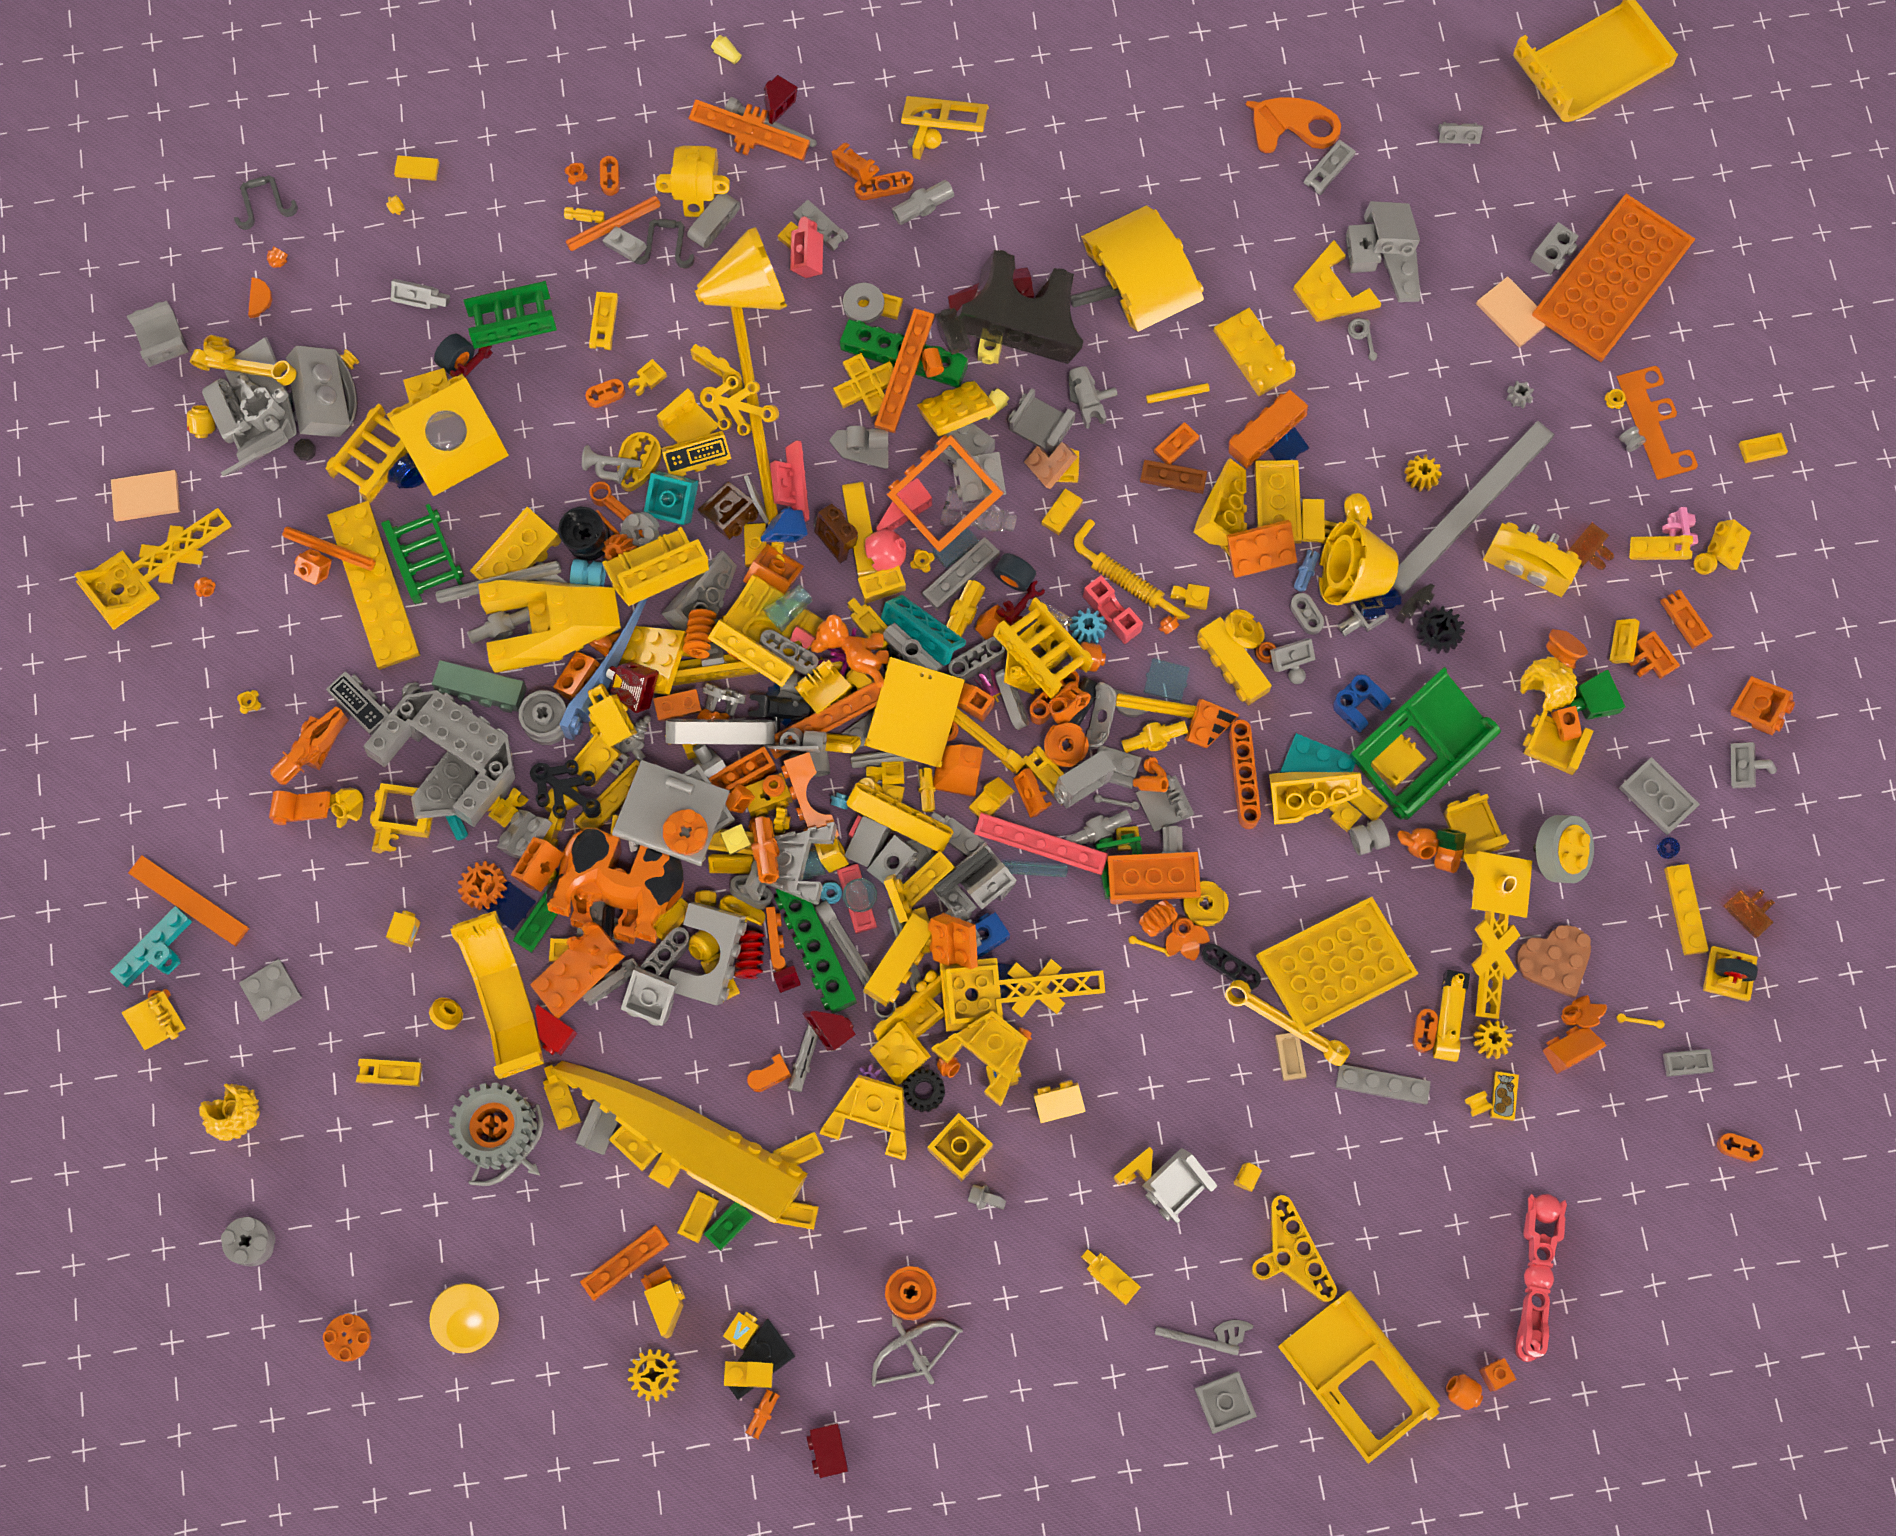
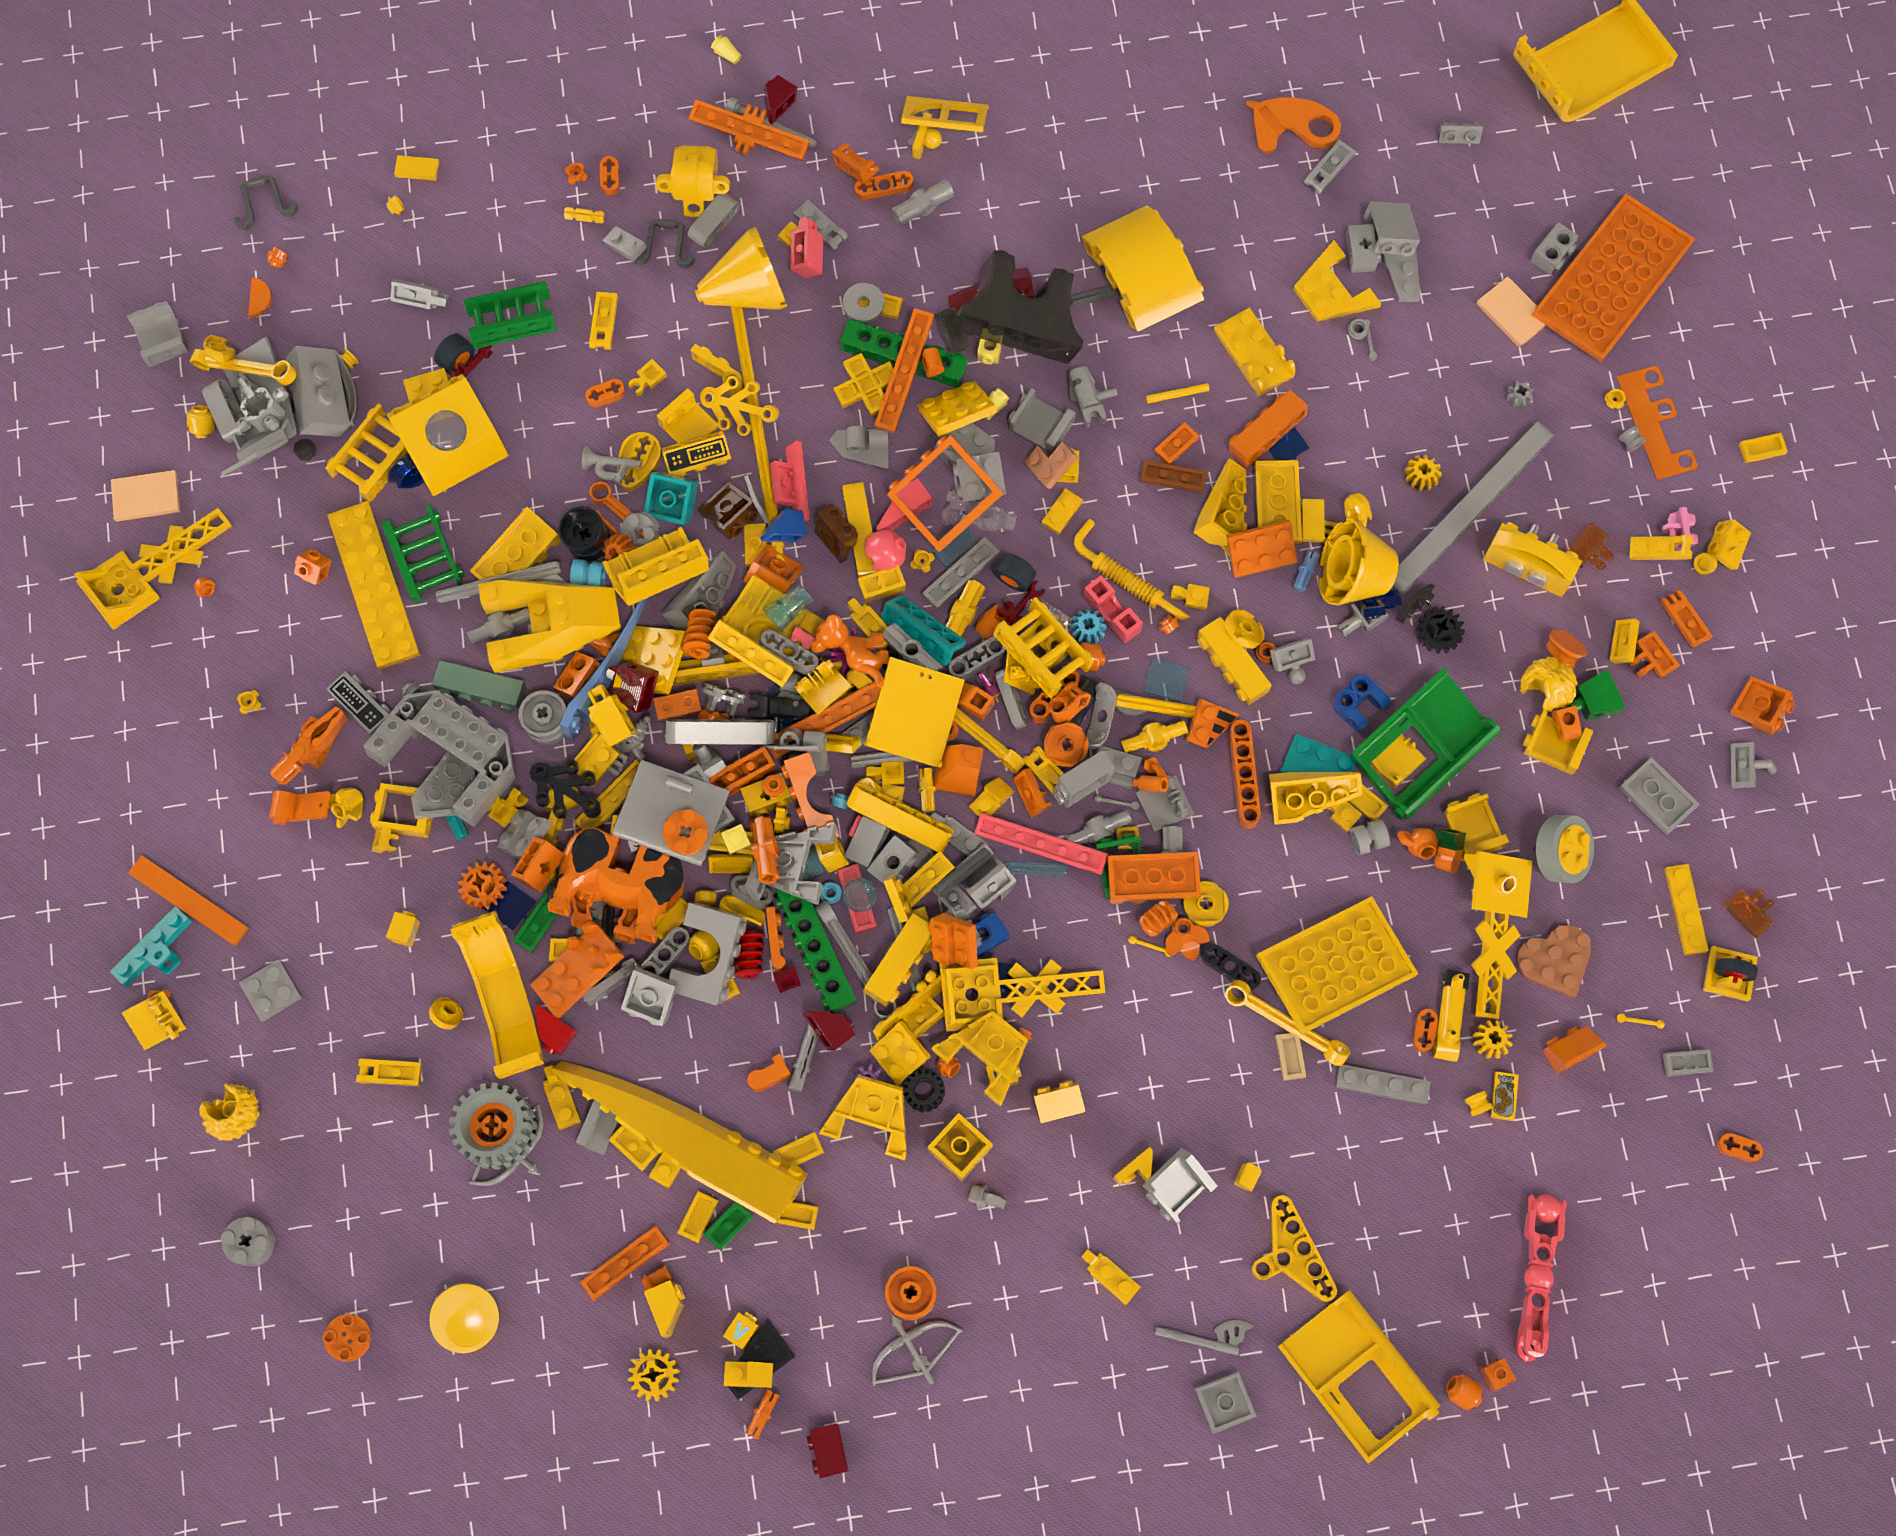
(329, 548): orange axle -> none
(617, 220): orange axle -> none
(739, 799): orange brick -> none
(1308, 614): light grey plate -> none
(1583, 1013): orange plate -> none
(1674, 845): clear blue bush -> none

